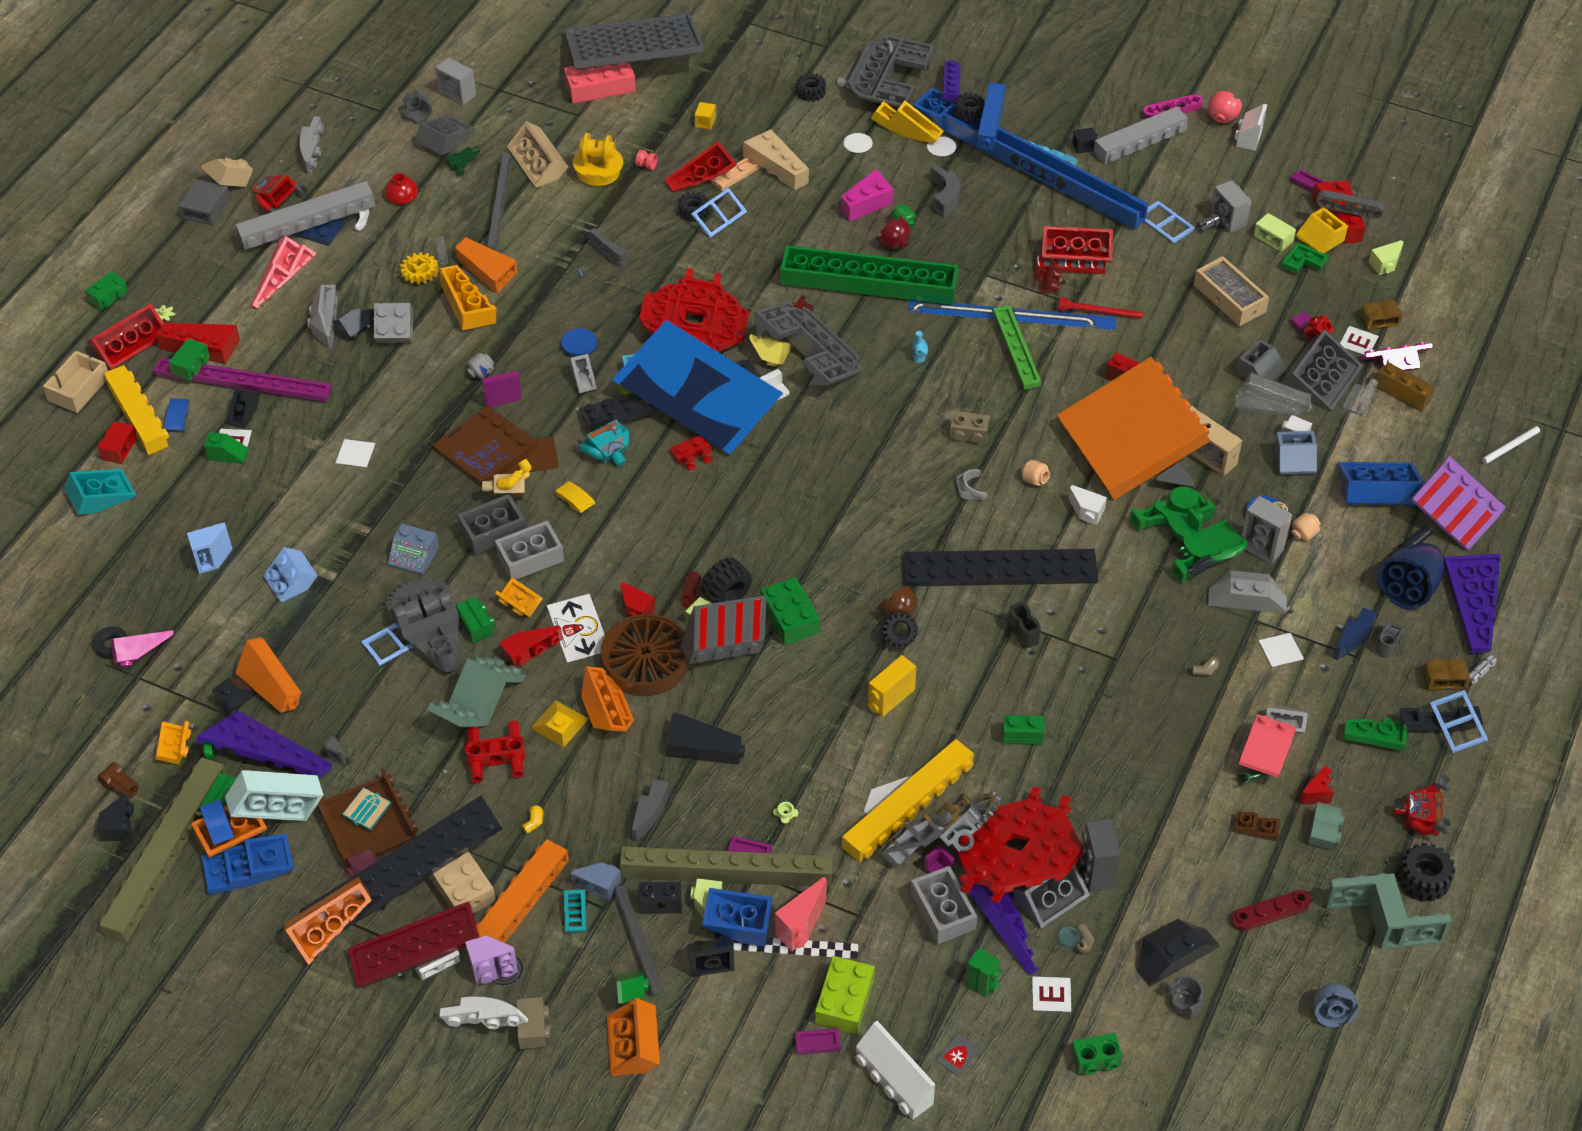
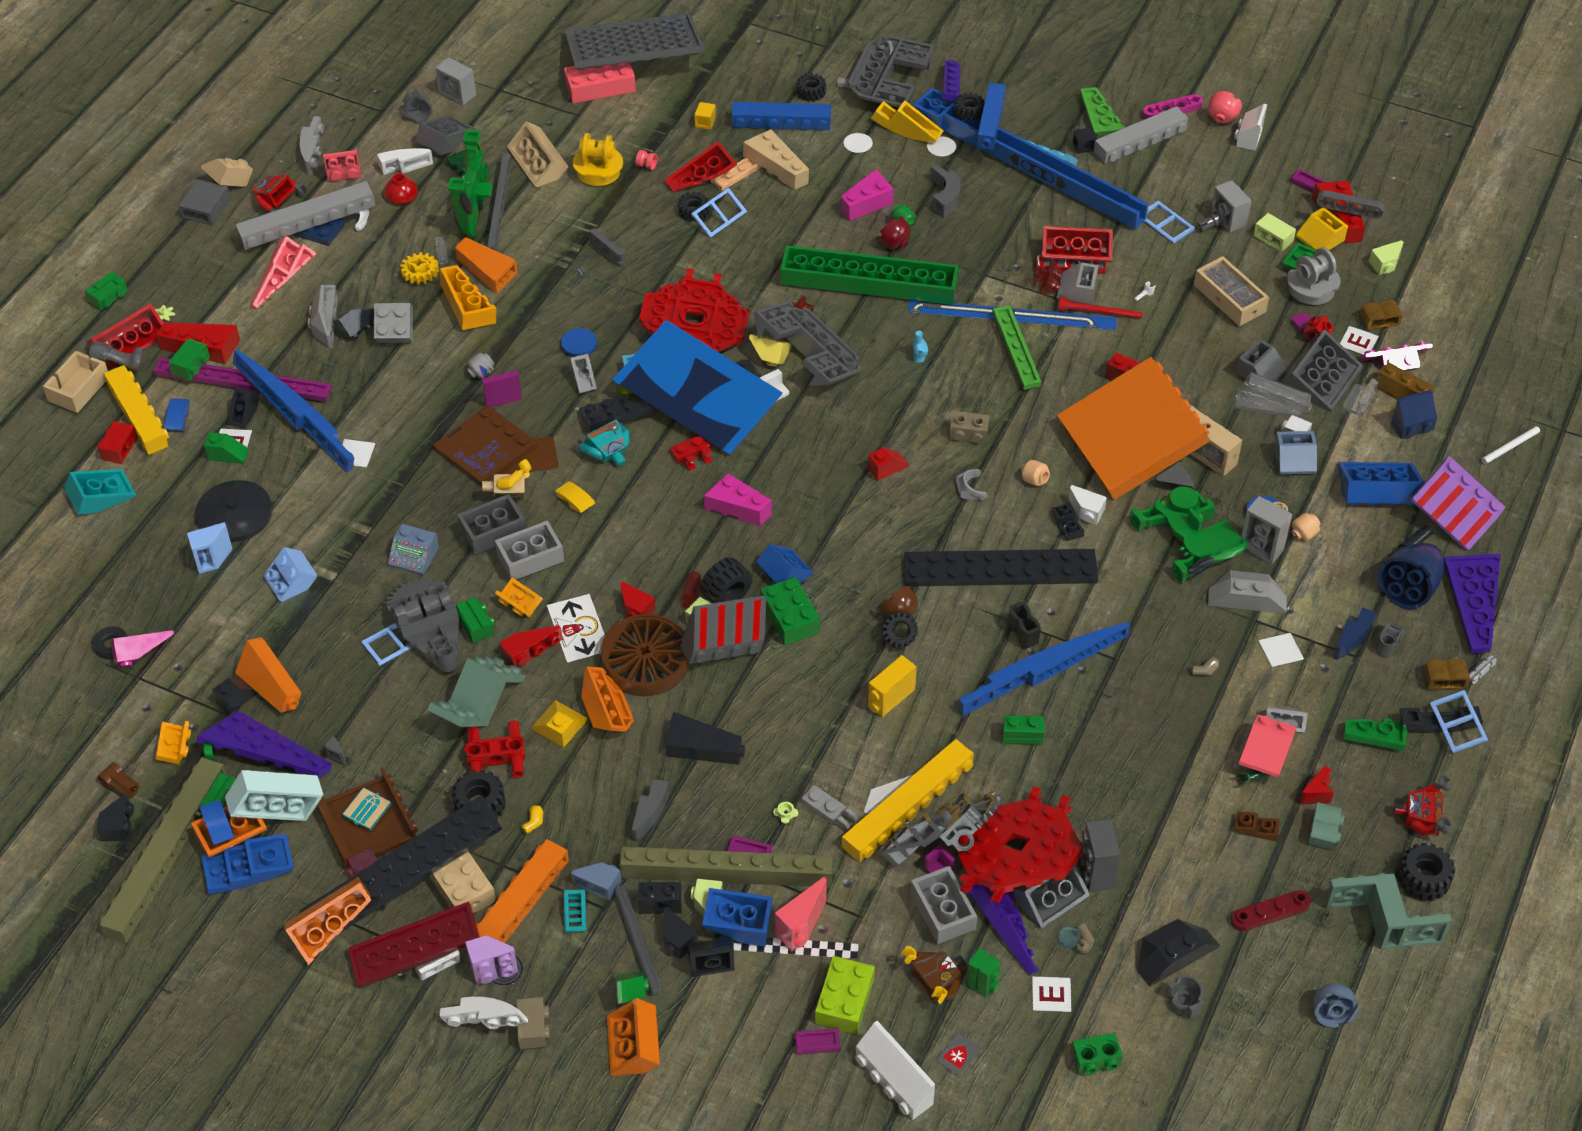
(105, 352): none -> dark grey piece
(239, 504): none -> black dish
(295, 409): none -> blue slope
(342, 165): none -> coral slope
(404, 160): none -> white slope
(471, 187): none -> green animal
(479, 784): none -> black tyre
(677, 934): none -> black slope
(739, 500): none -> dark pink wedge
(781, 115): none -> blue brick
(783, 564): none -> blue slope
(828, 807): none -> light grey hinge
(885, 463): none -> red slope
(936, 973): none -> reddish brown torso
(1042, 666): none -> blue slope
(1066, 521): none -> black slope
(1079, 283): none -> light grey slope
(1099, 113): none -> bright green wing
(1147, 291): none -> white hand
(1315, 278): none -> light grey piece
(1414, 414): none -> dark blue slope

